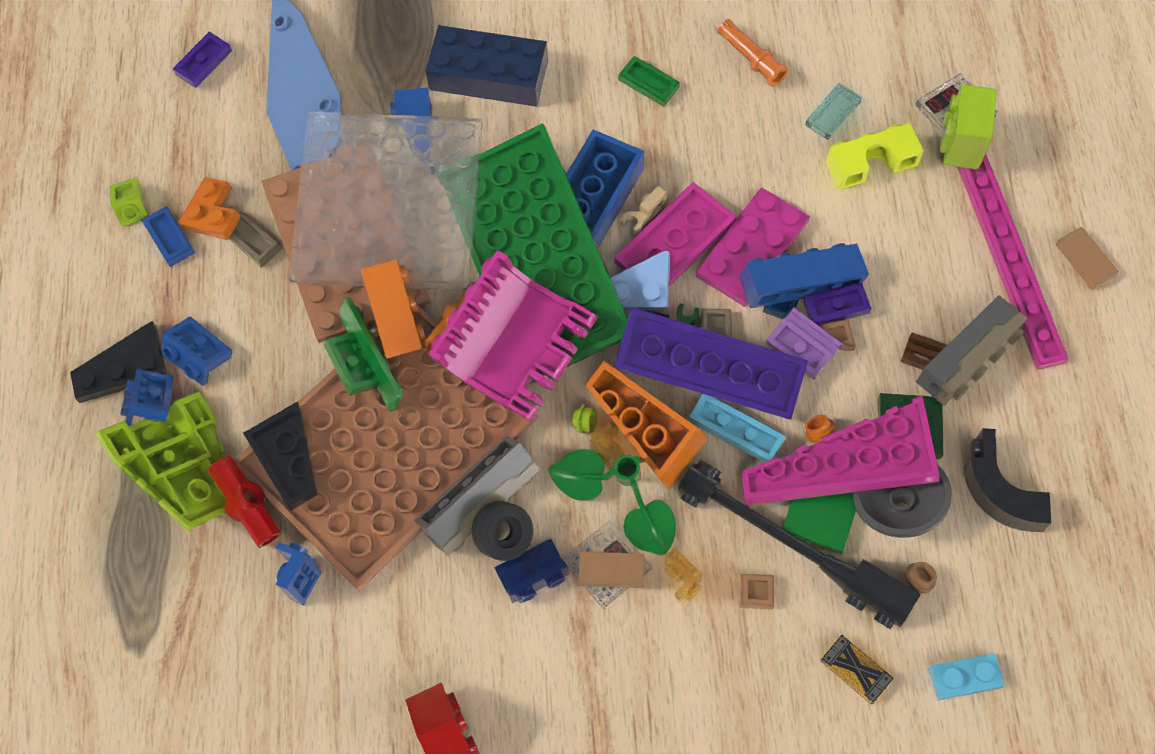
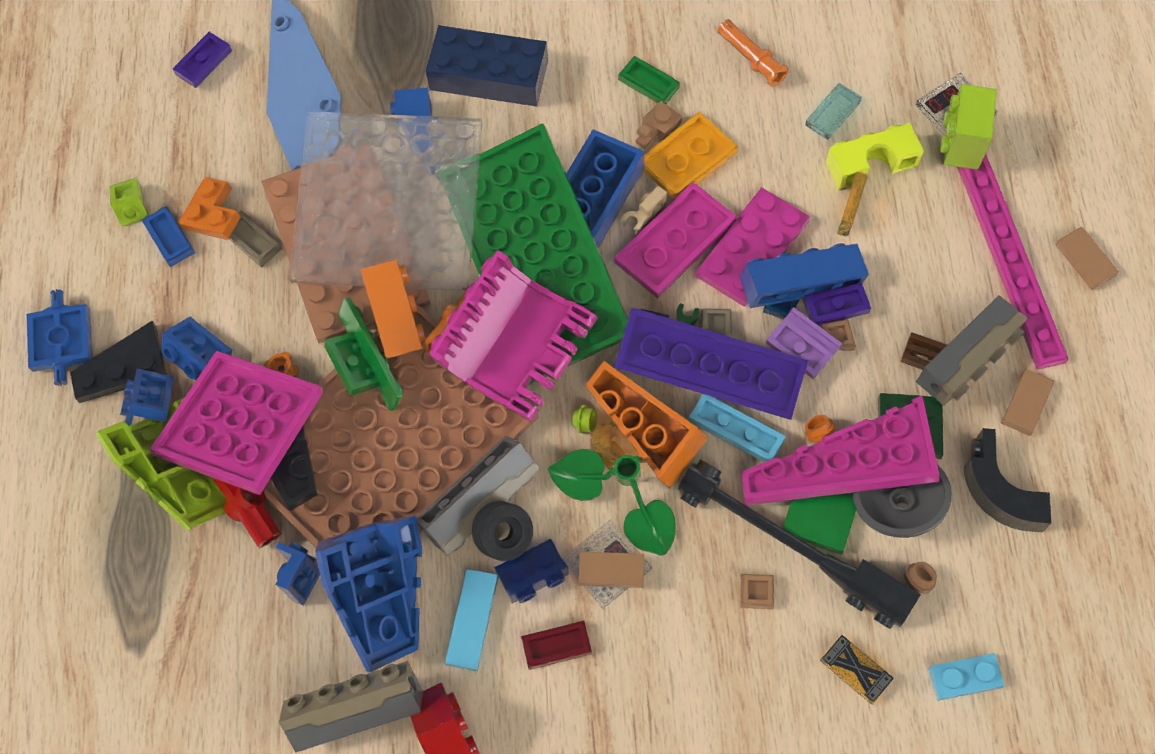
(59, 337): none -> blue plate
(237, 422): none -> dark pink plate
(282, 360): none -> orange plate
(351, 706): none -> dark tan piece
(374, 587): none -> blue wedge
(471, 620): none -> medium azure tile
(556, 645): none -> dark red tile
(645, 284): light blue wing -> none
(657, 122): none -> medium nougat plate
(681, 569): clear yellow bracket -> none
(688, 155): none -> light orange tile
(852, 204): none -> clear yellow tile
(1027, 402): none -> medium nougat tile

